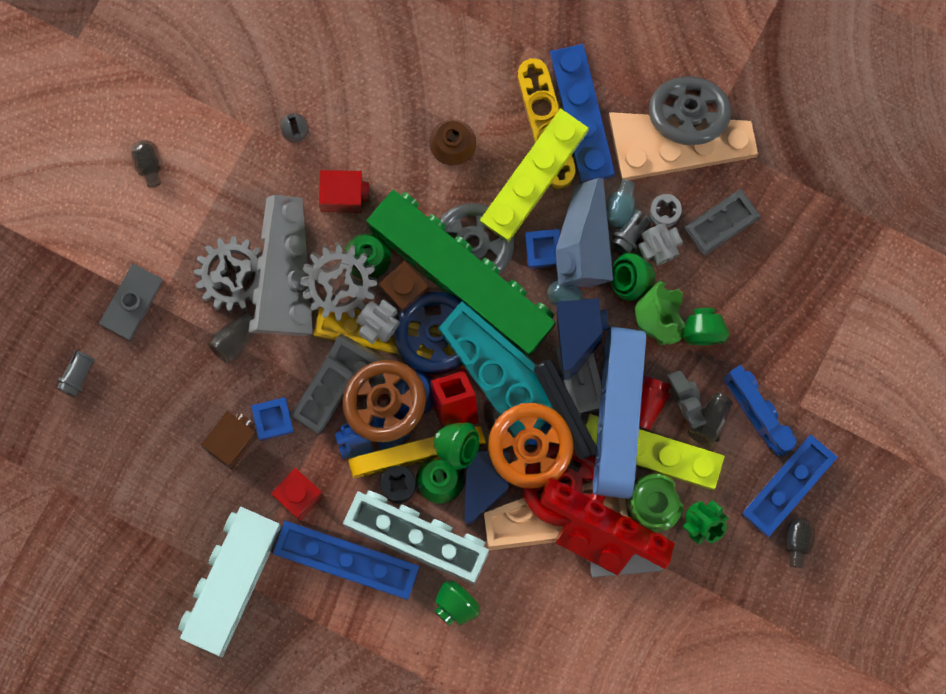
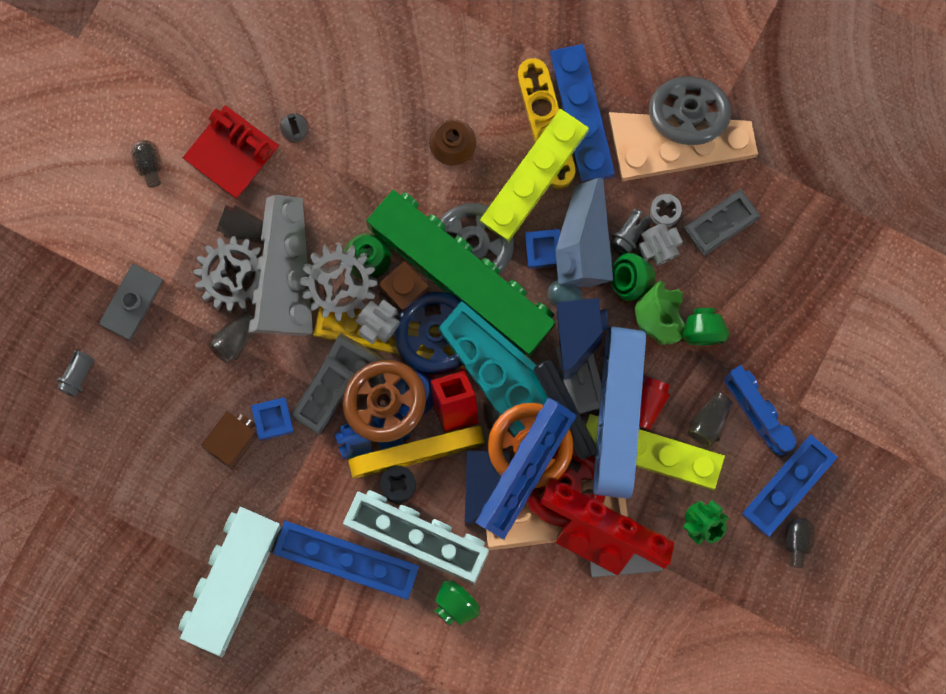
(230, 151): none -> red hinge
(240, 224): none -> clear smoke cone
(297, 494): red brick -> none
(342, 191): red brick -> none
(443, 489): green cone -> none
(457, 444): green cone -> none
(526, 468): none -> blue plate
(621, 205): clear light blue cylinder -> none
(655, 502): bright green hair -> none
(687, 398): dark grey plate -> none

